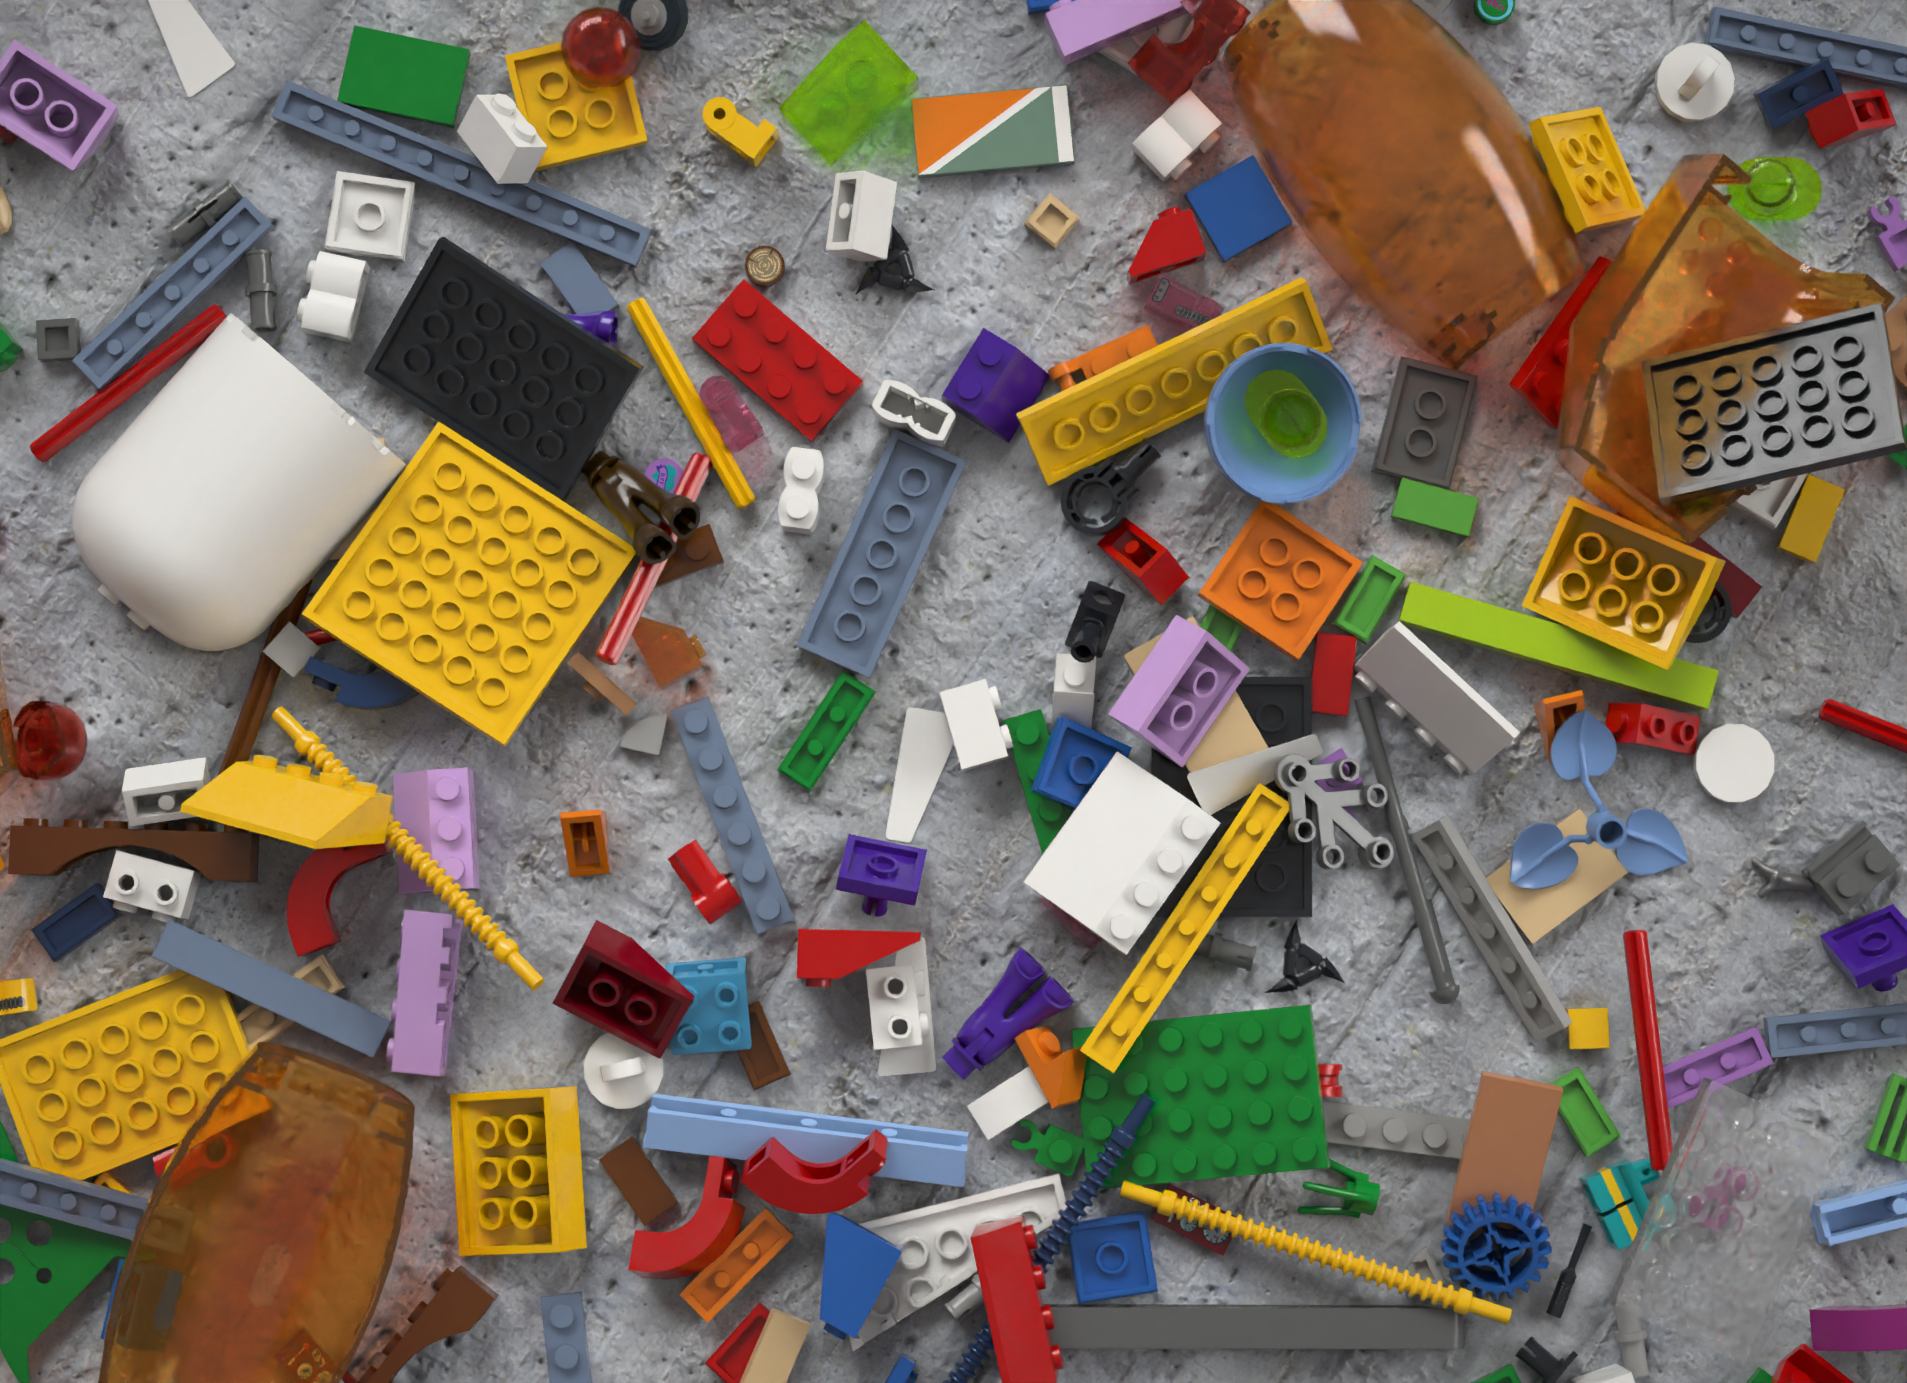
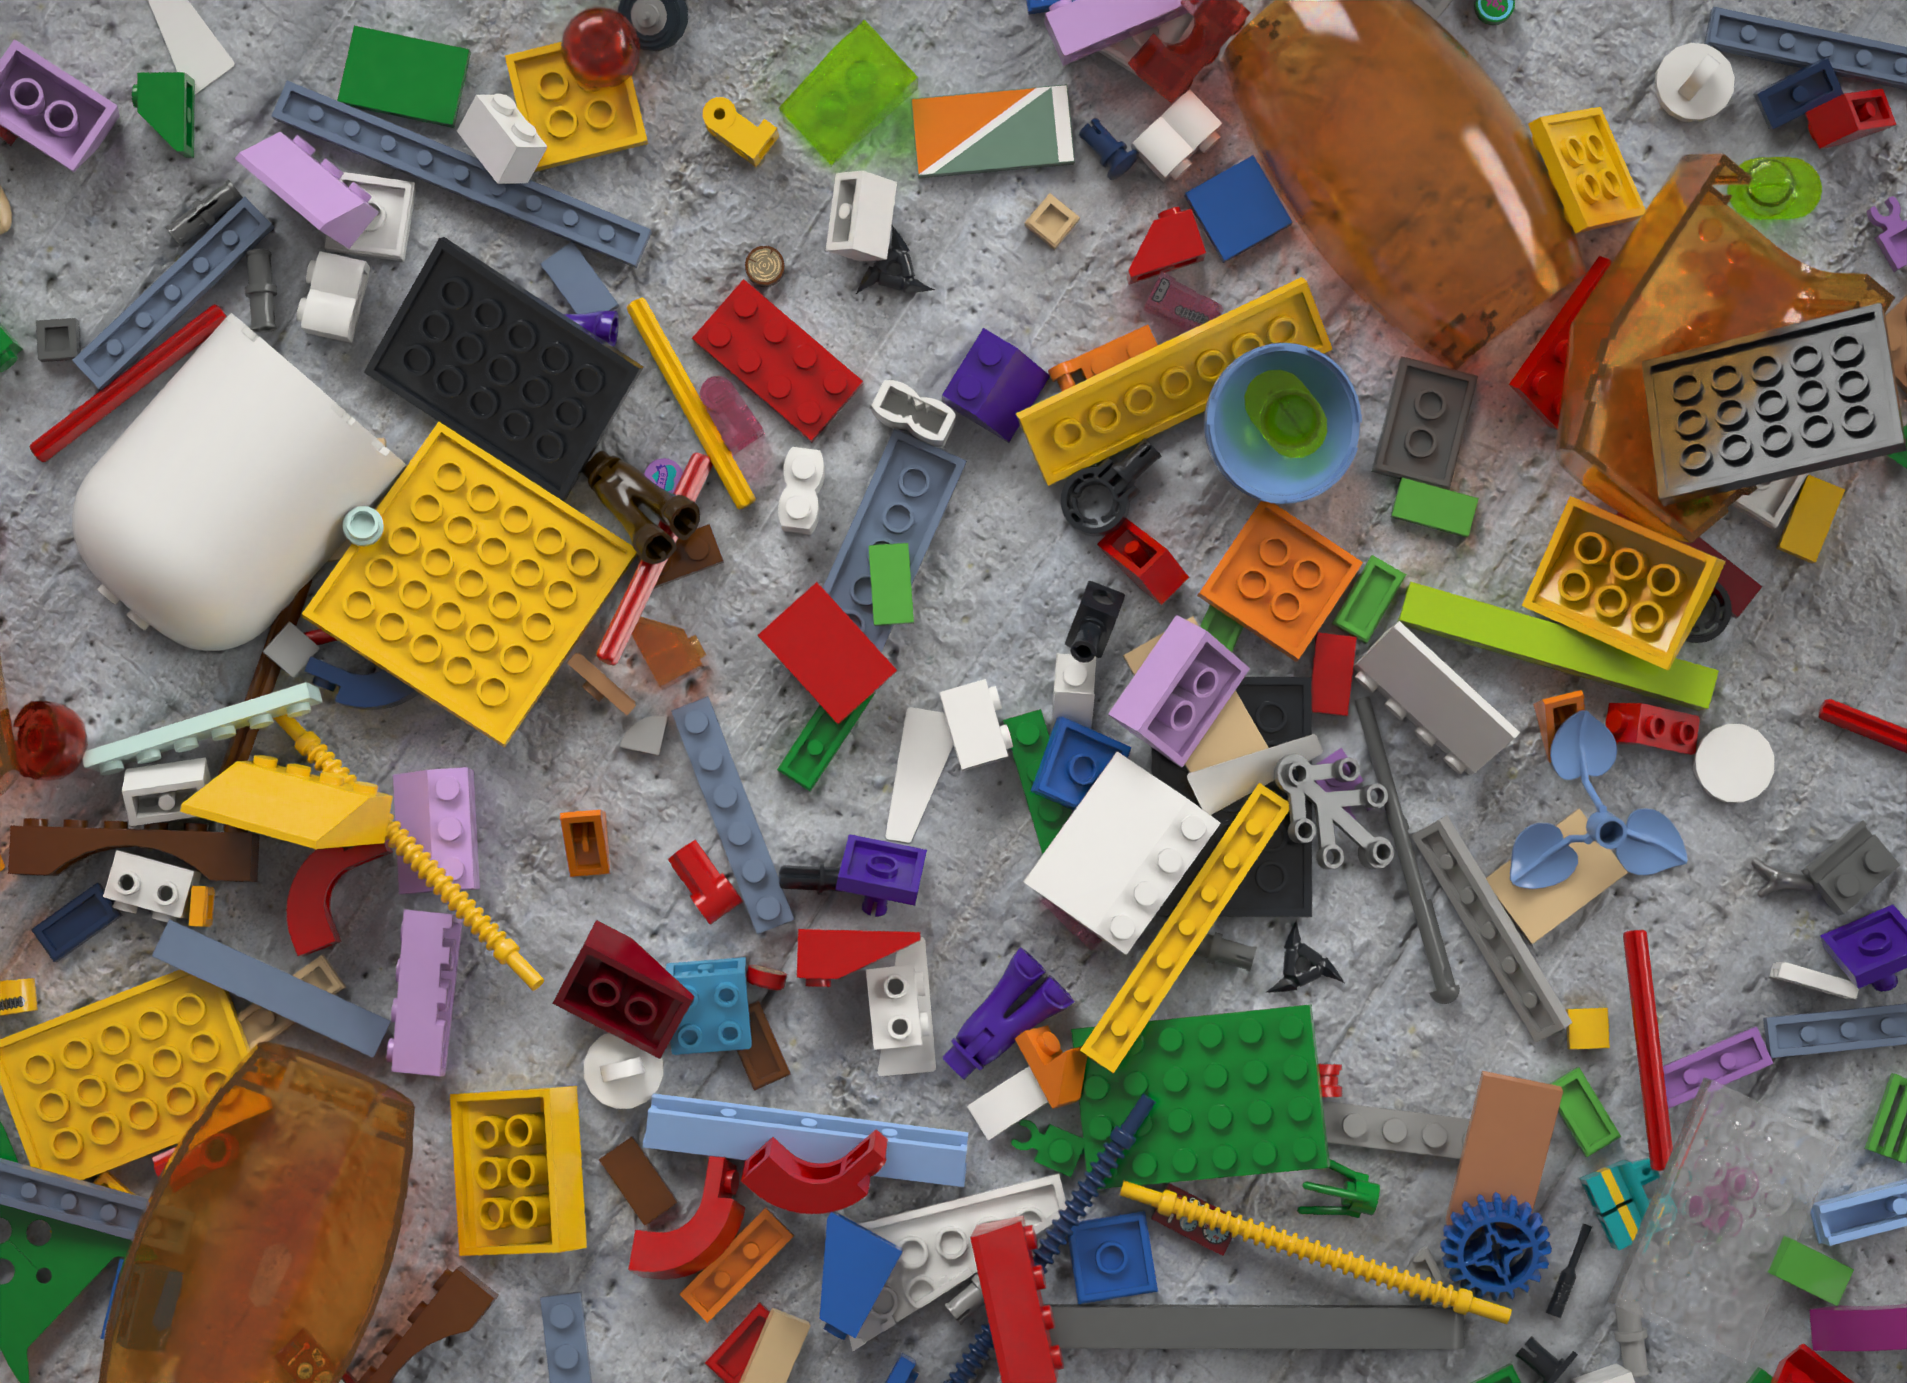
(168, 106): none -> green slope
(201, 906): none -> light orange tile
(216, 724): none -> light aqua plate
(310, 186): none -> lavender slope
(363, 526): none -> light aqua plate
(766, 977): none -> red tile
(809, 878): none -> black axle
(827, 653): none -> red tile
(891, 584): none -> bright green tile
(1112, 153): none -> dark blue pin
(1810, 1270): none -> bright green tile
(1814, 980): none -> white tile

